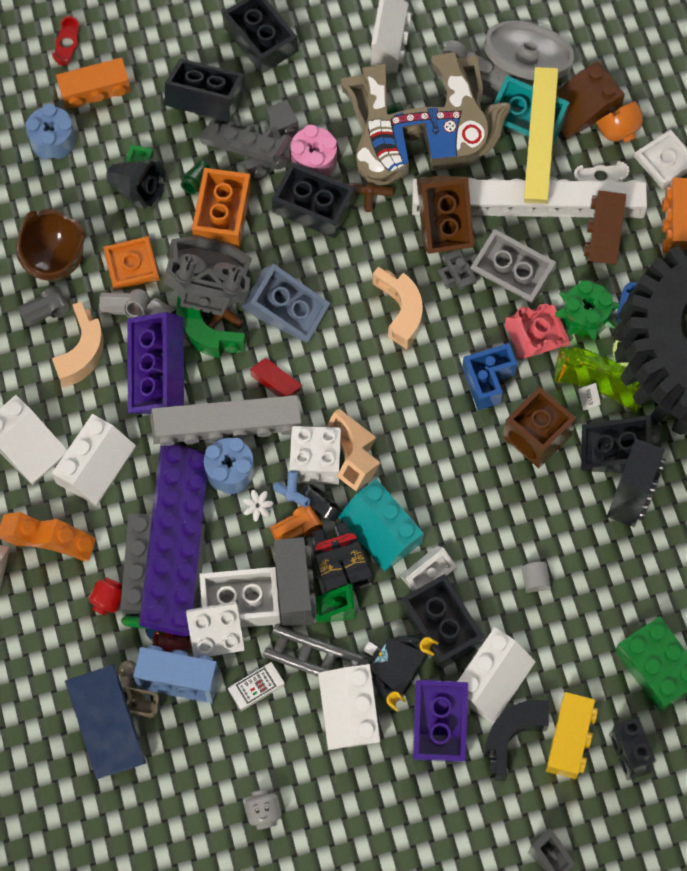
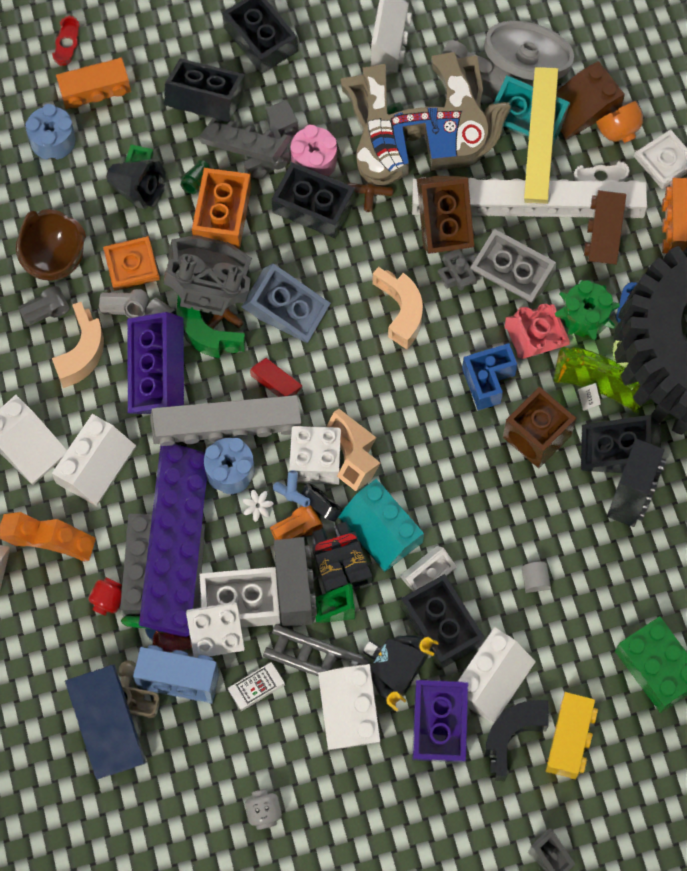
(633, 746): black hips -> none

